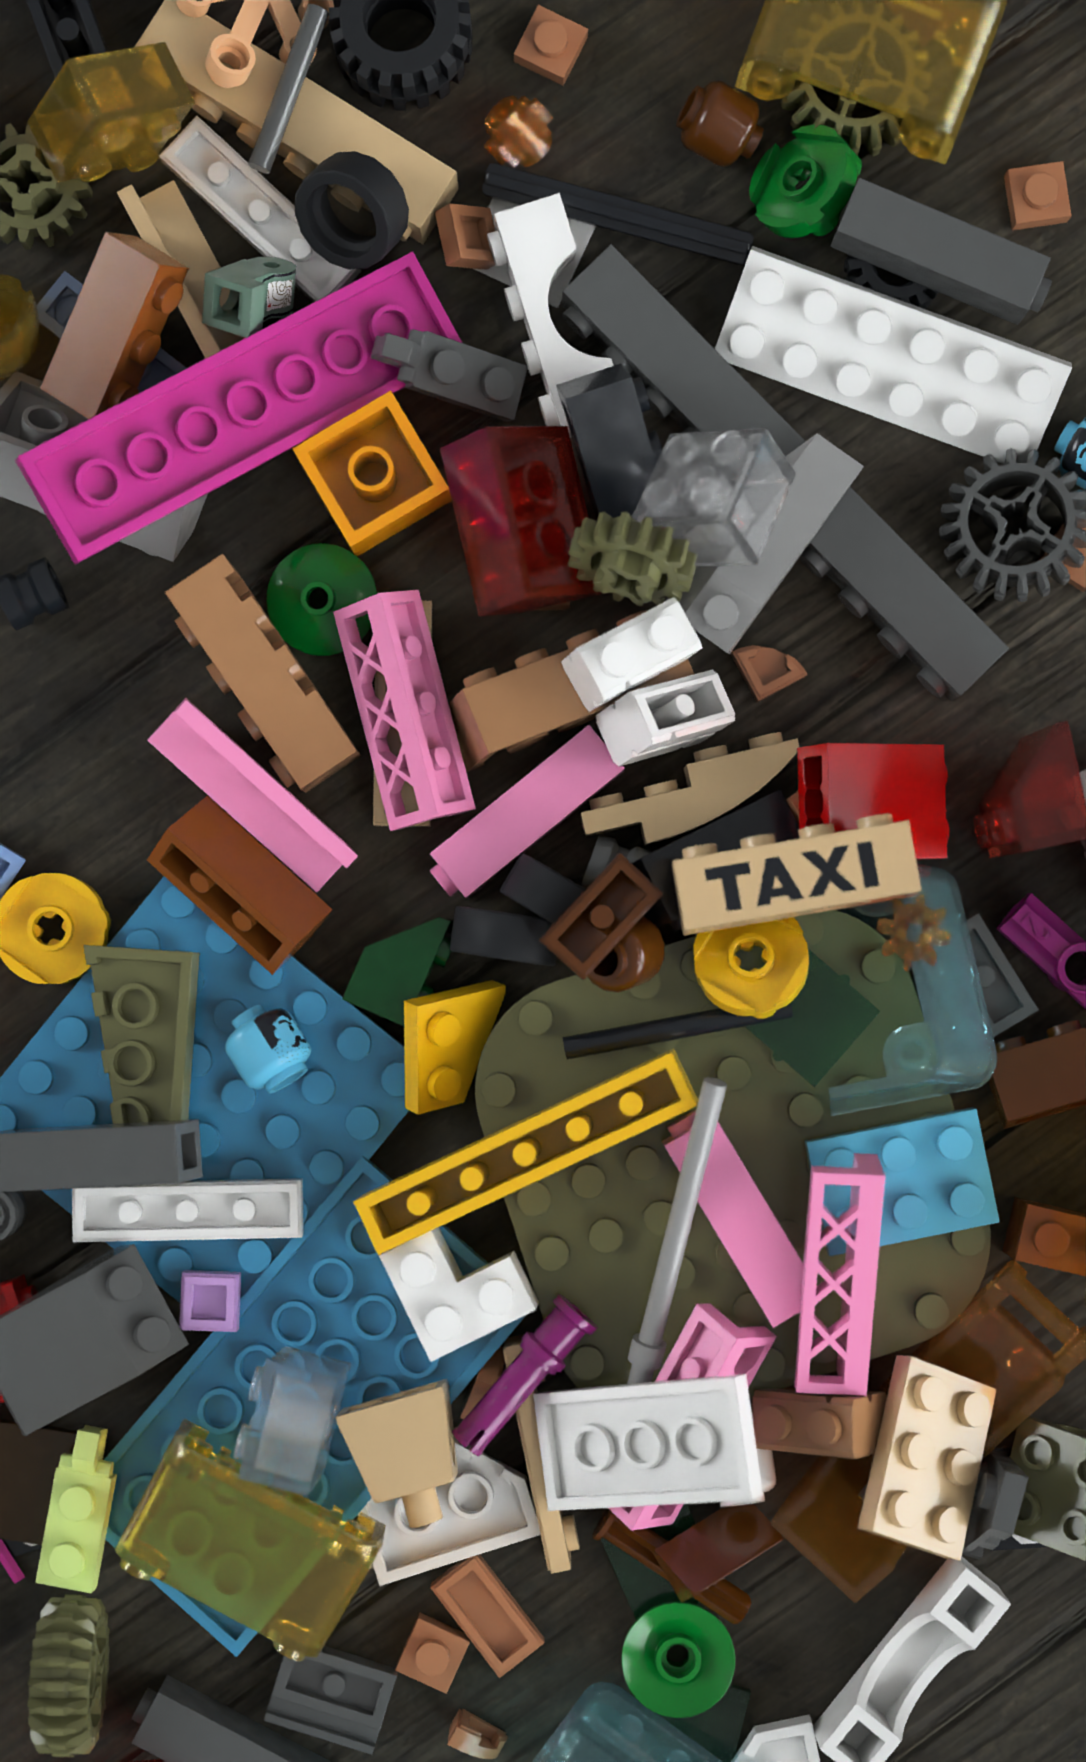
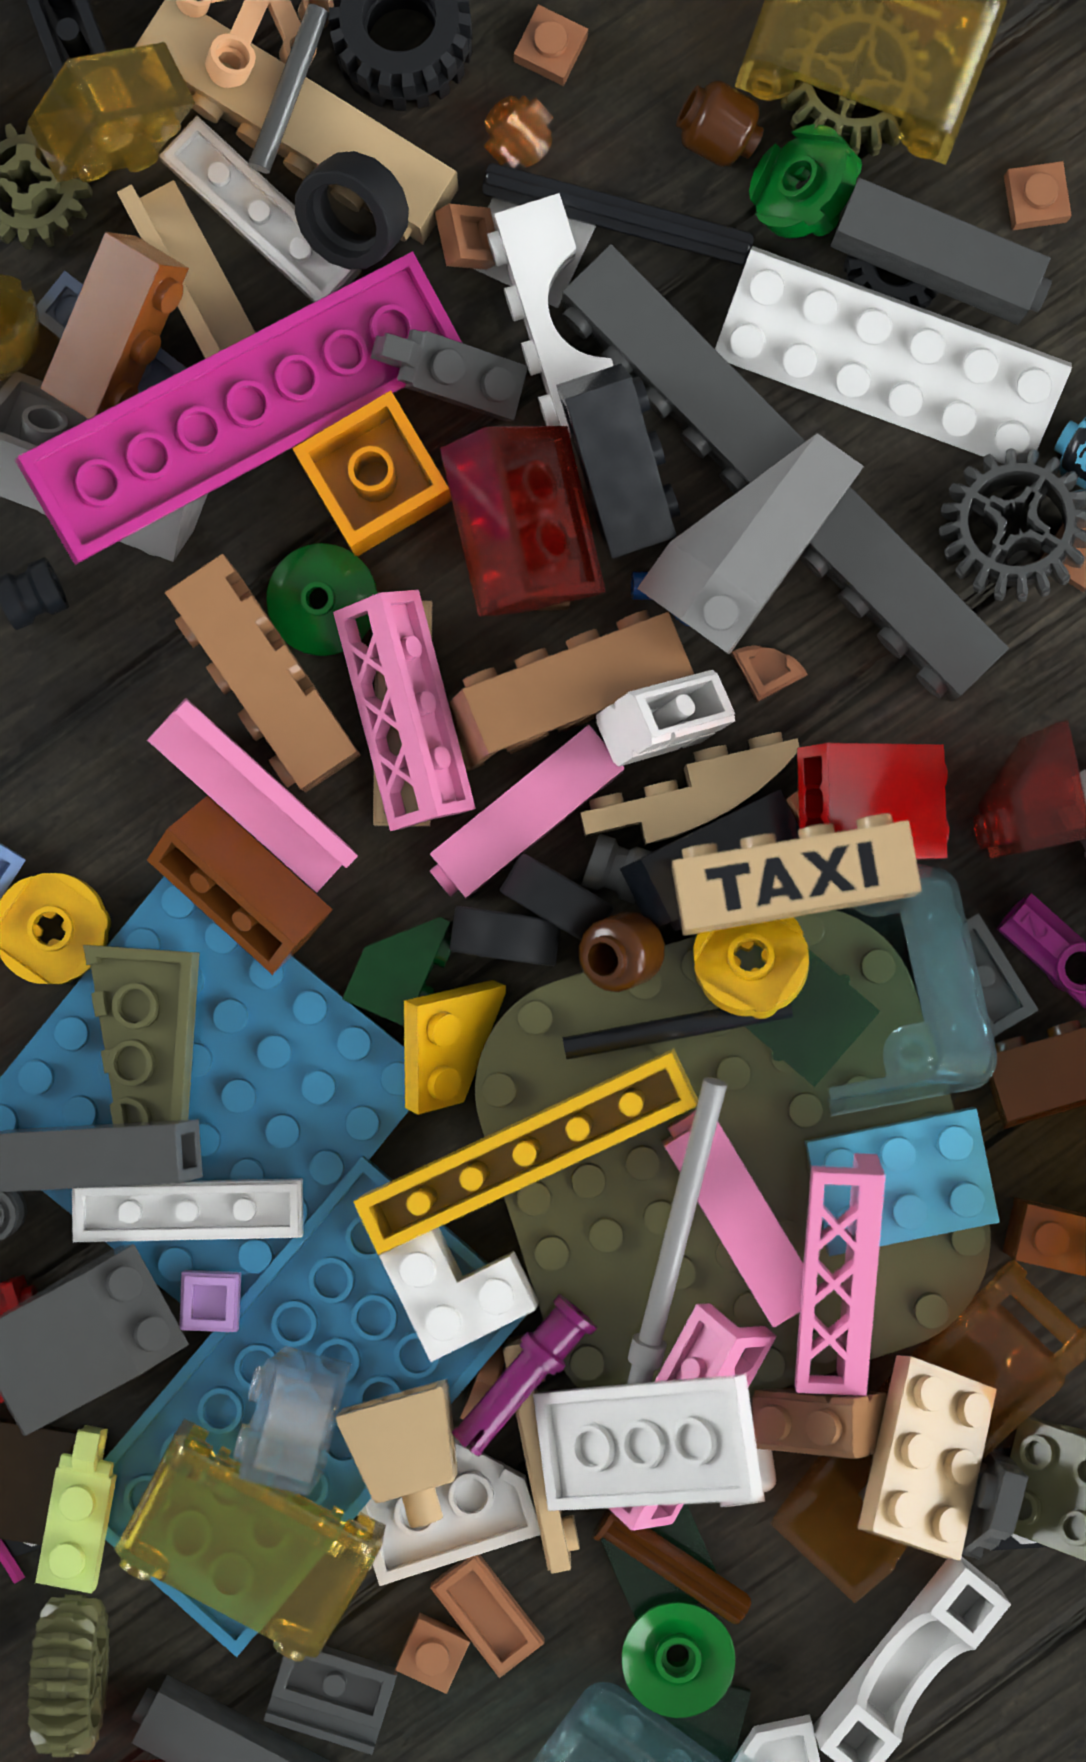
(258, 291): sand green leg -> none
(267, 1048): medium azure head -> none
(475, 1736): nougat tile -> none
(601, 916): reddish brown slope -> none
(631, 654): white brick -> none
(632, 559): olive gear -> none
(715, 1548): reddish brown slope -> none
(719, 493): clear brick -> none
(898, 928): clear orange gear -> none

